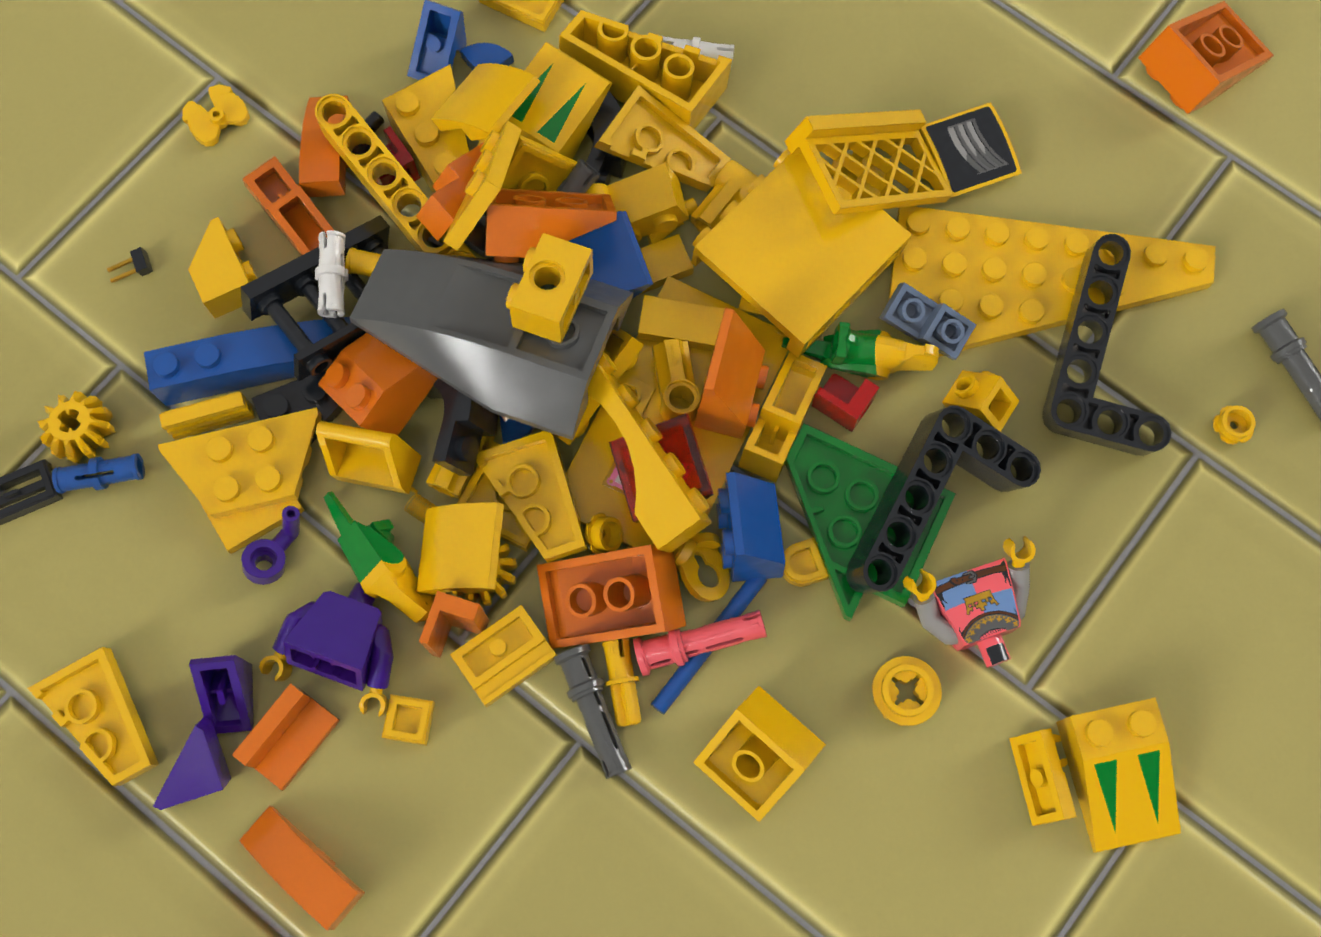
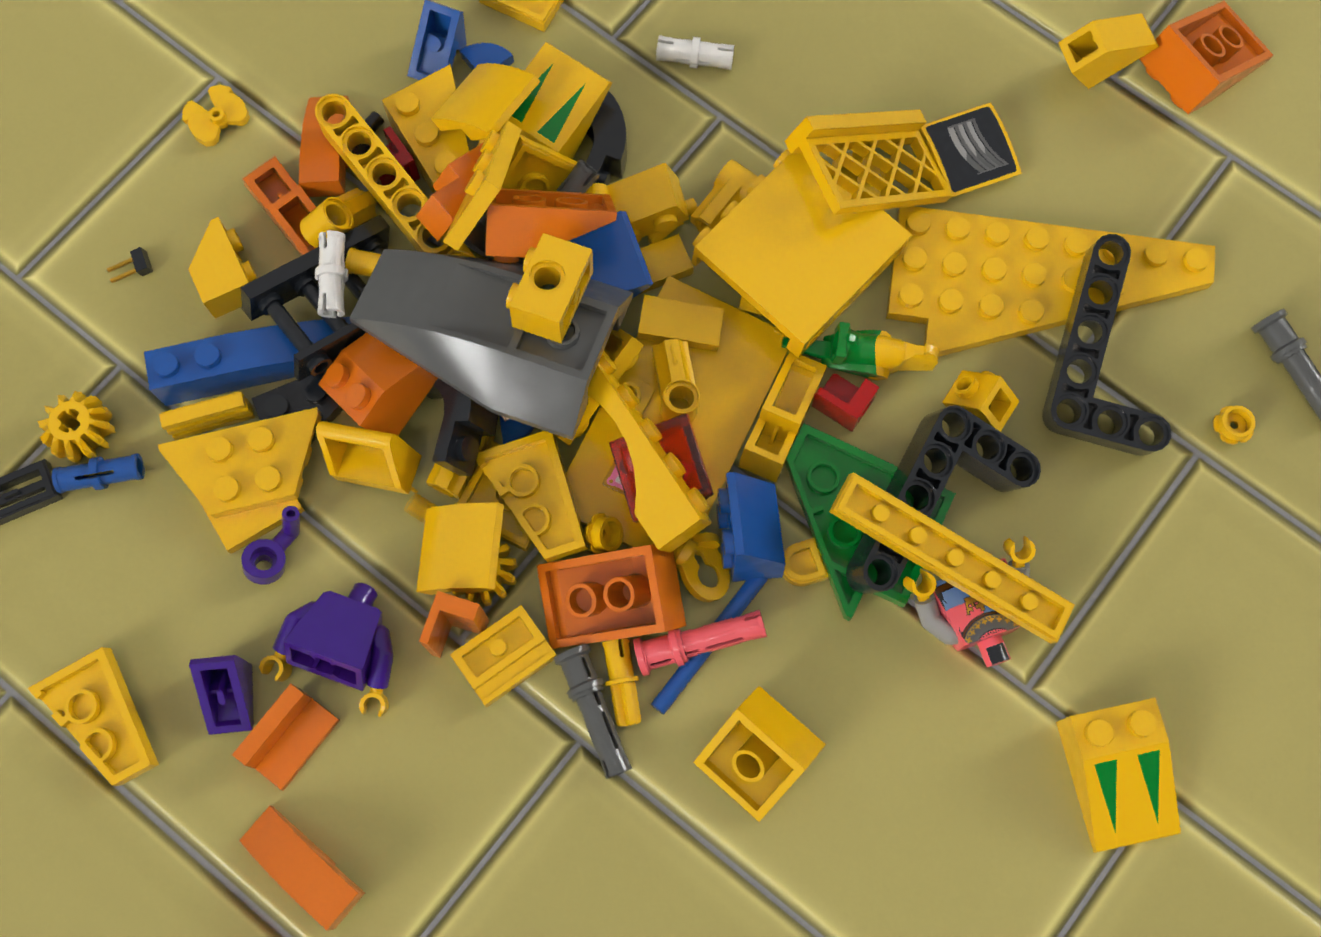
(198, 770): dark purple slope -> none
(338, 215): none -> yellow piece
(378, 562): animal -> none
(408, 719): yellow tile -> none
(652, 135): yellow wing -> none
(673, 75): yellow wedge -> none
(732, 380): orange slope -> none
(926, 689): yellow gear -> none
(927, 320): sand blue slope -> none
(952, 558): none -> yellow tile
(1043, 777): yellow plate -> none
(1107, 47): none -> yellow slope

